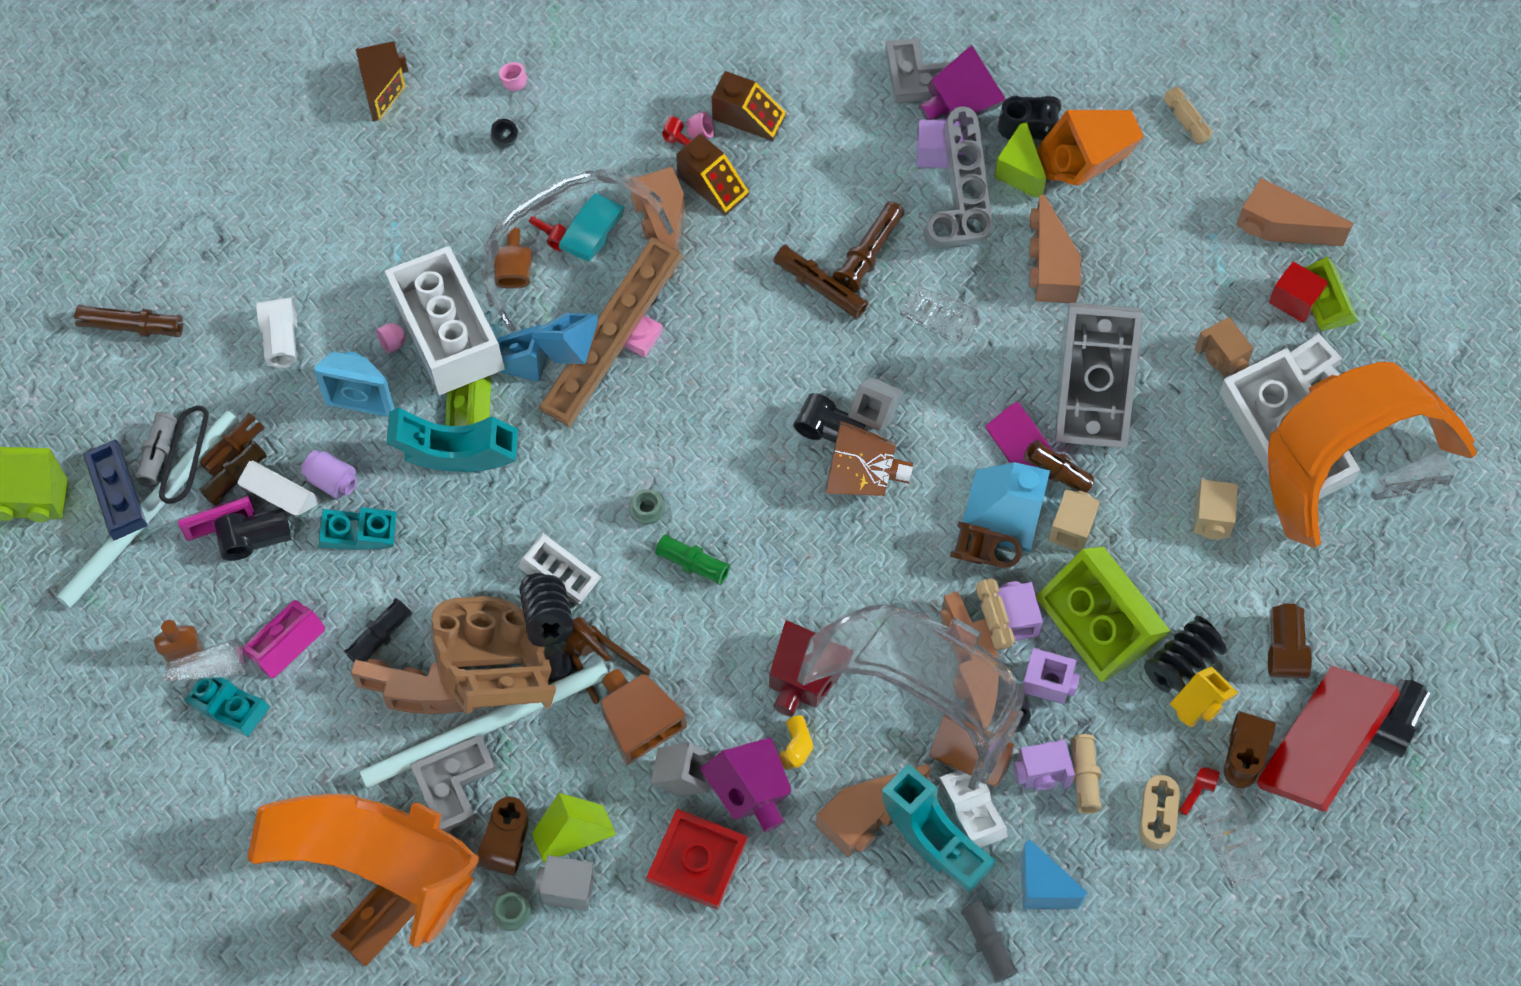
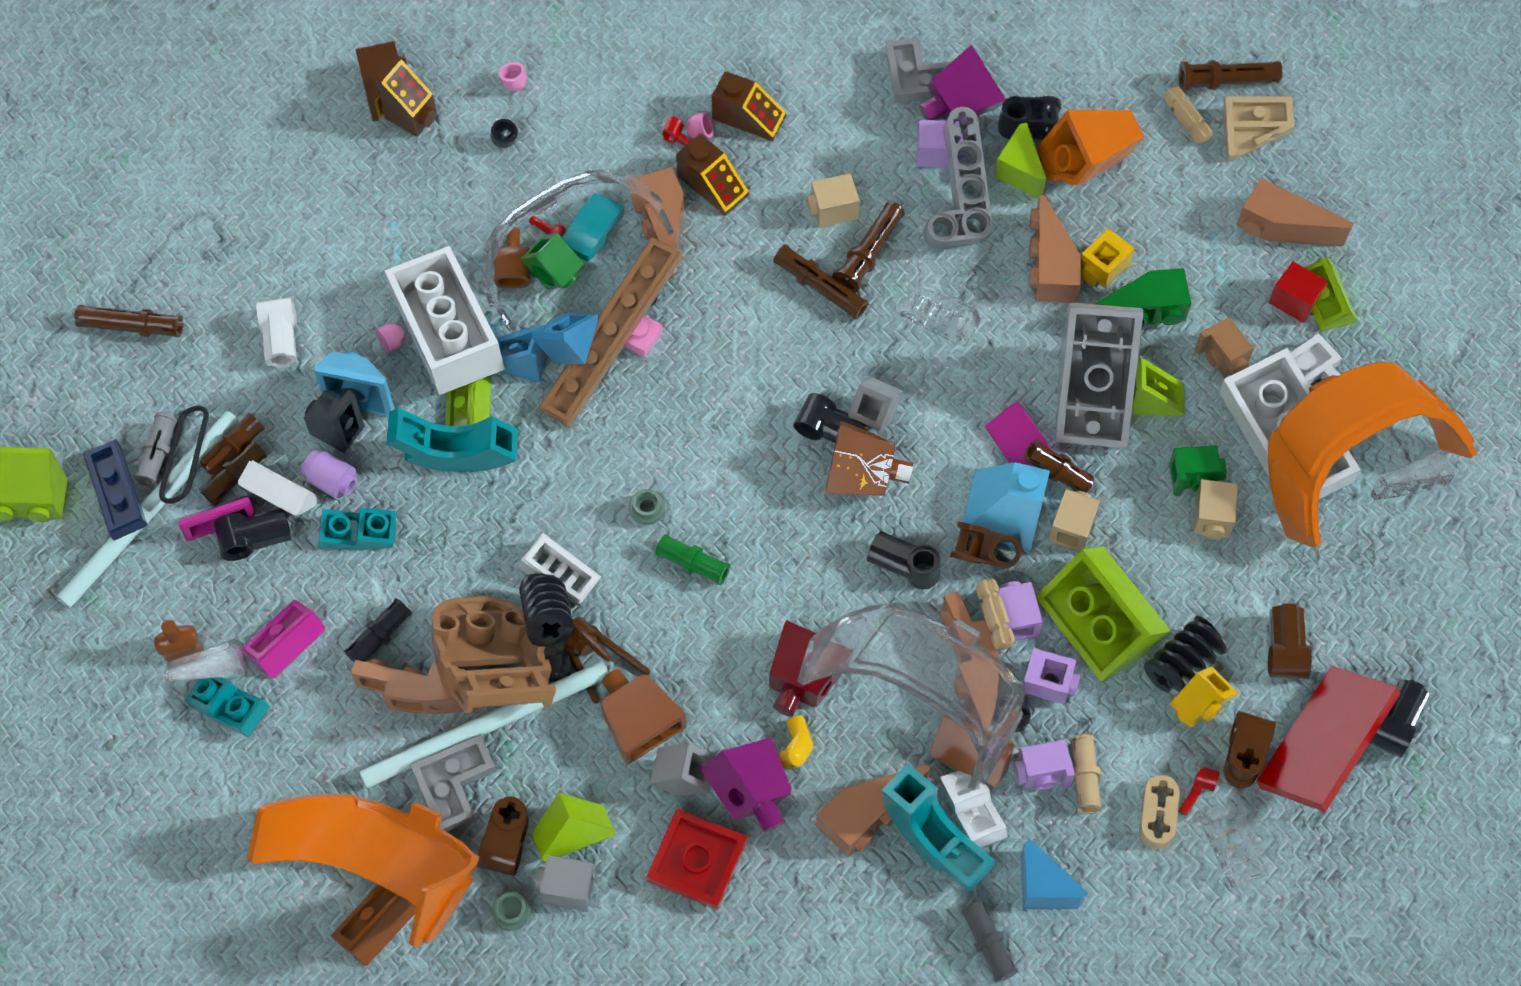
(335, 418): none -> black slope
(405, 98): none -> reddish brown slope
(553, 262): none -> green brick
(833, 200): none -> tan brick
(902, 558): none -> black piece
(1105, 259): none -> yellow brick
(1157, 392): none -> lime slope
(1159, 292): none -> green slope
(1192, 464): none -> green brick
(1215, 74): none -> reddish brown pin
(1255, 122): none -> tan wing

